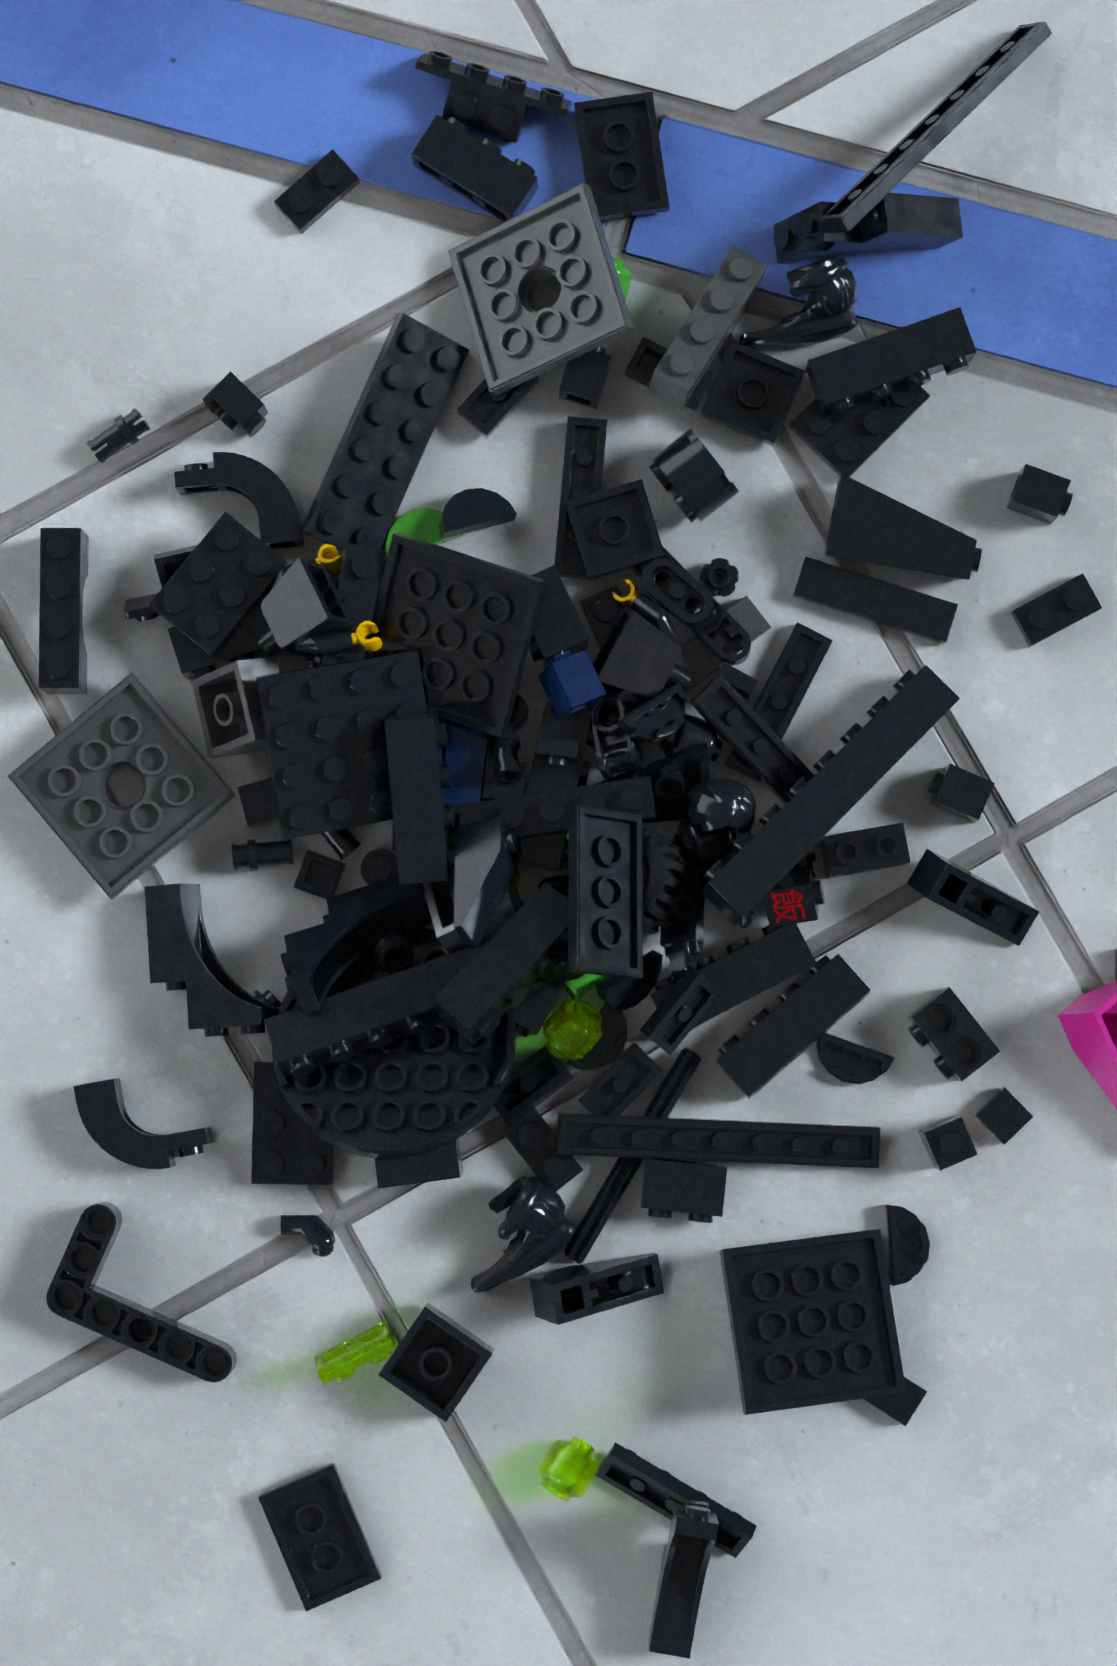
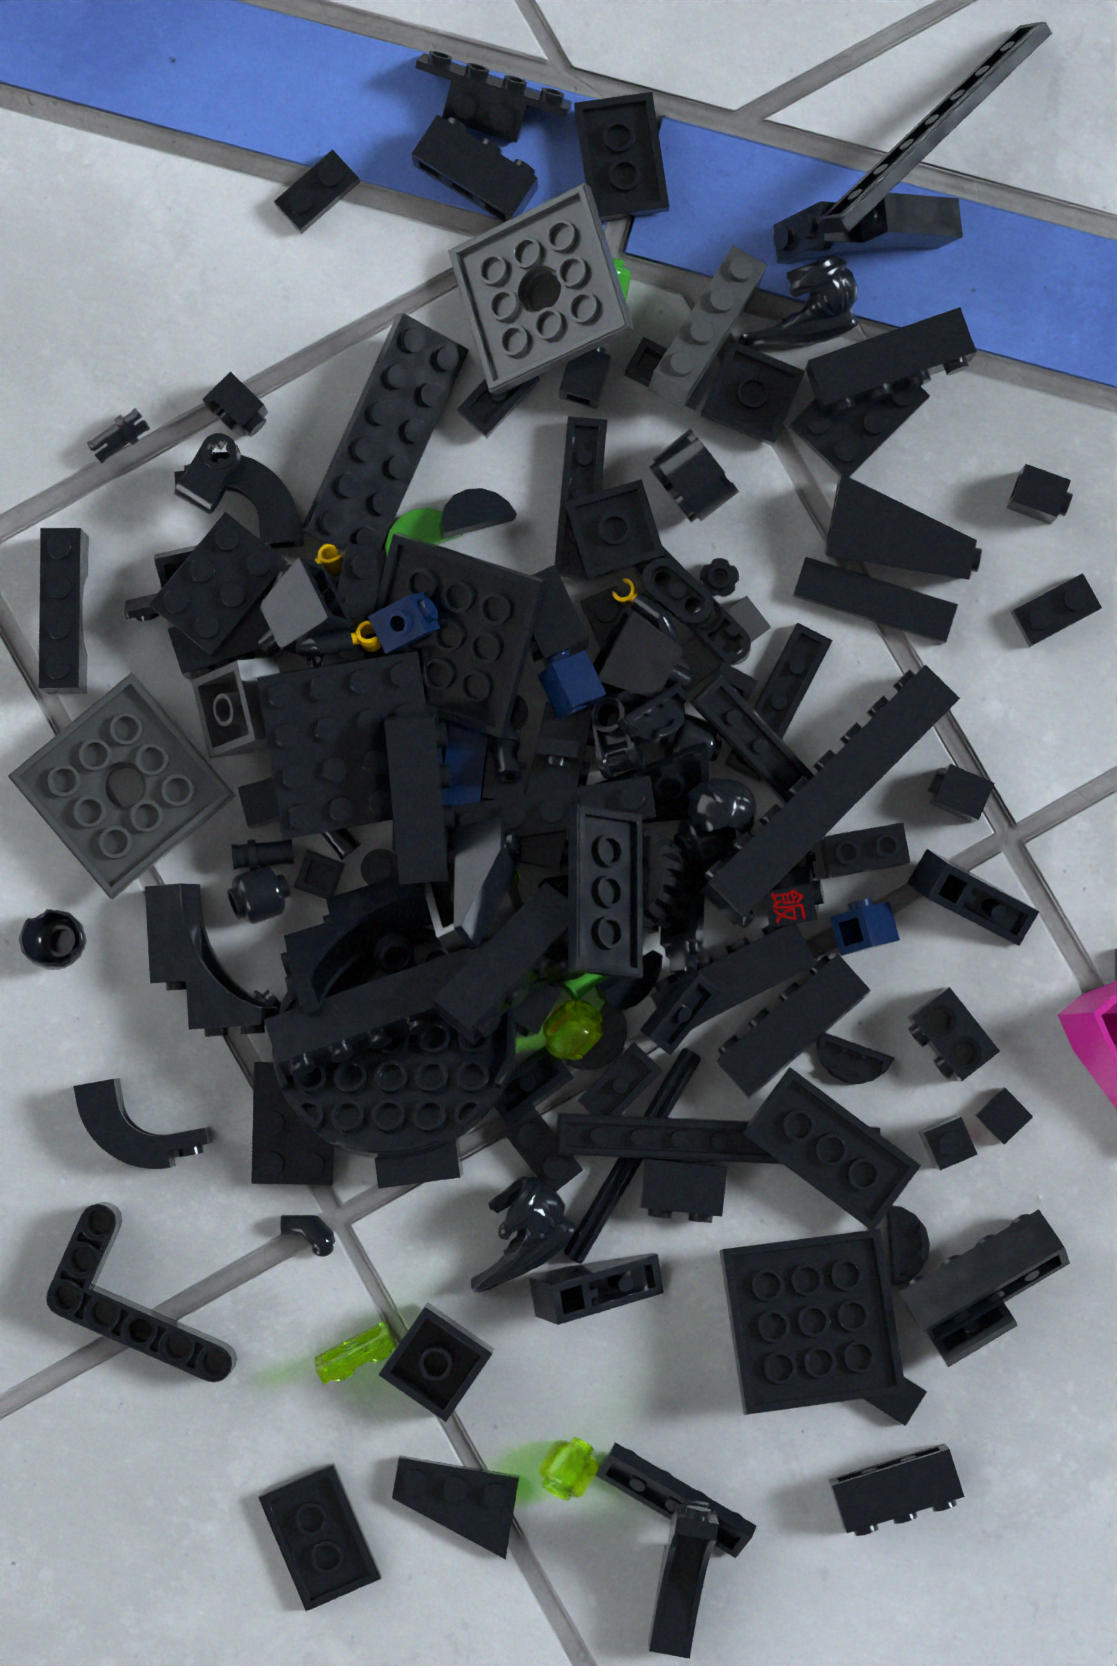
(52, 939): none -> black hair
(206, 481): none -> black piece
(258, 895): none -> black head
(405, 622): none -> dark blue brick
(460, 1498): none -> black wing
(831, 1149): none -> black plate
(864, 927): none -> dark blue brick
(897, 1490): none -> black brick
(975, 1334): none -> black plate
(984, 1276): none -> black brick

